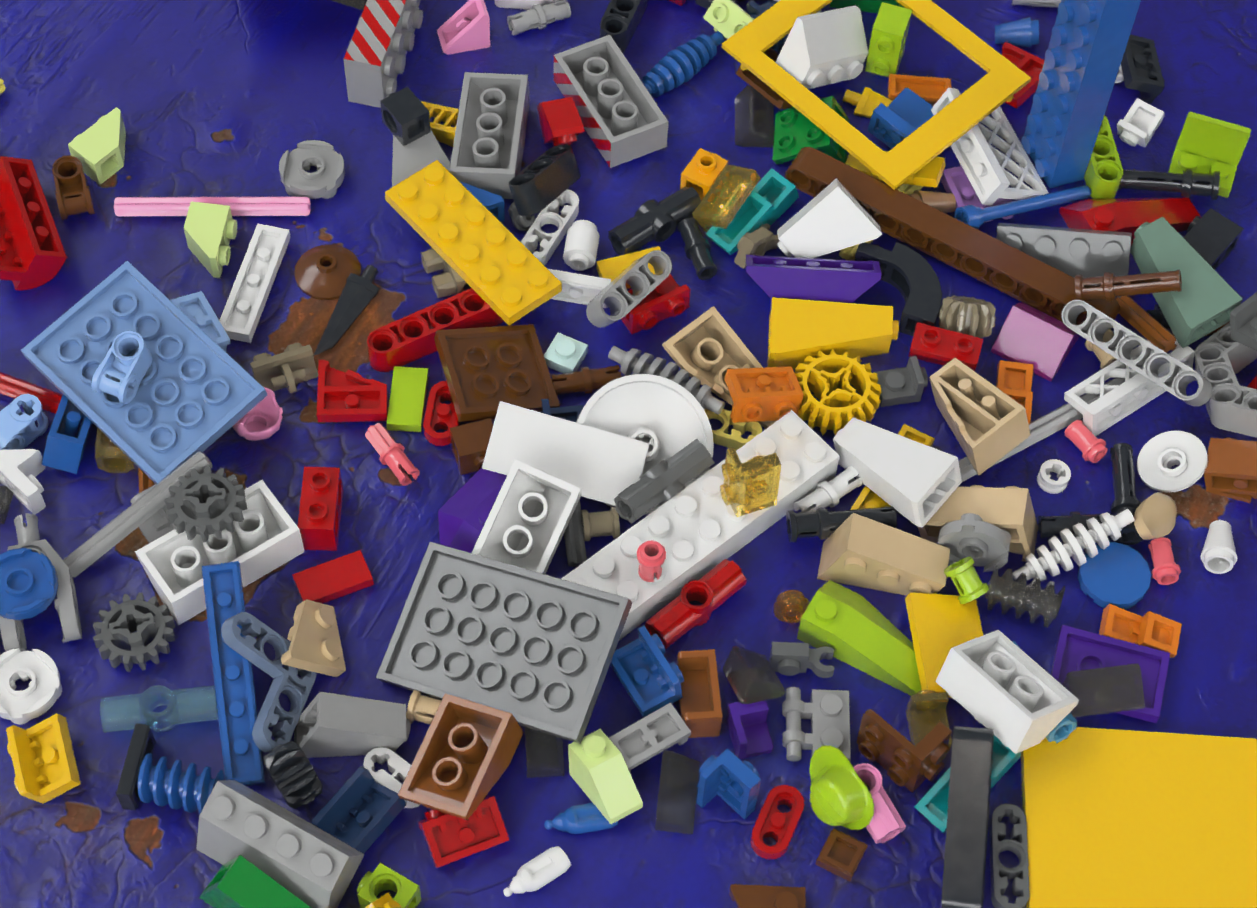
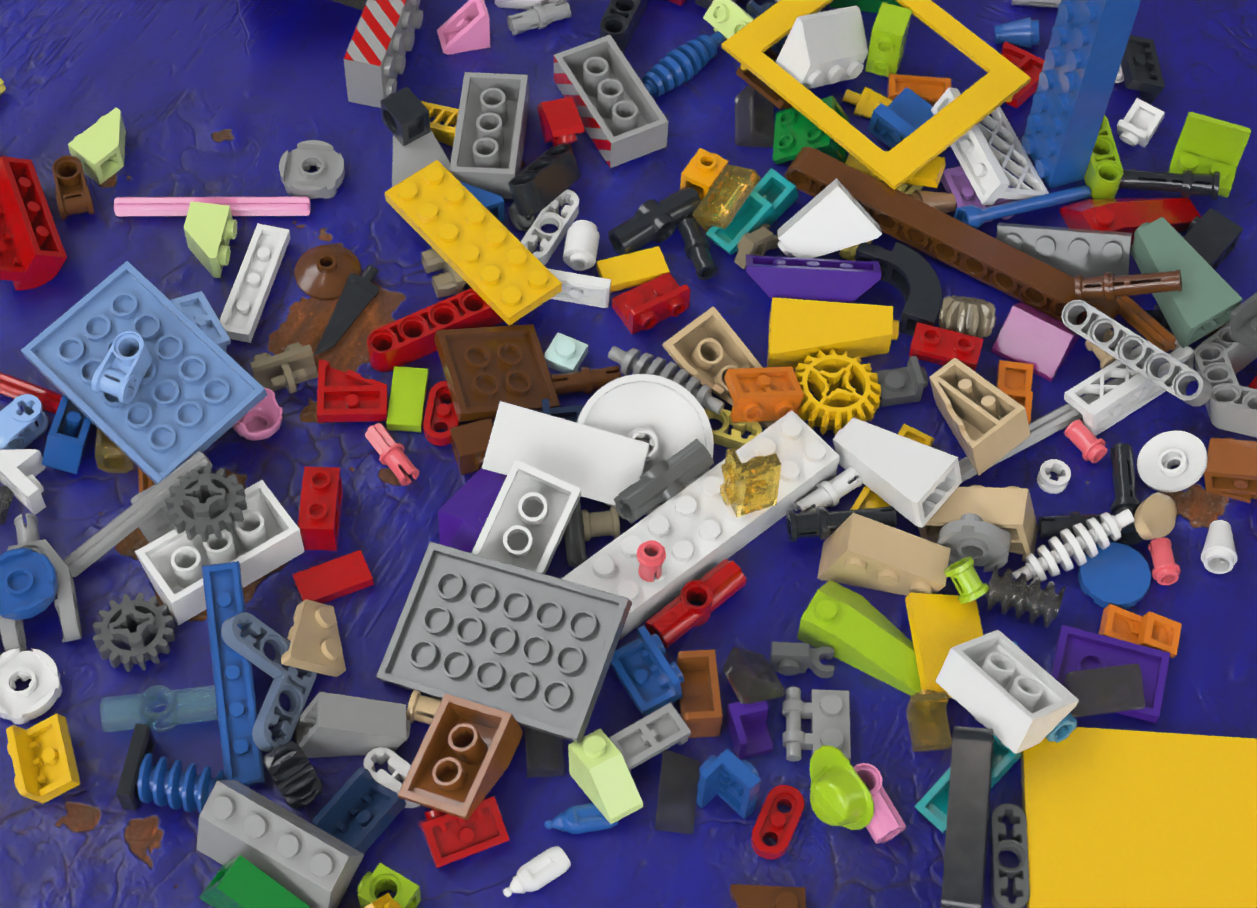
(641, 281): light grey beam -> none
(790, 606): clear orange plate -> none
(841, 854): reddish brown tile -> none
(903, 761): reddish brown bracket -> none

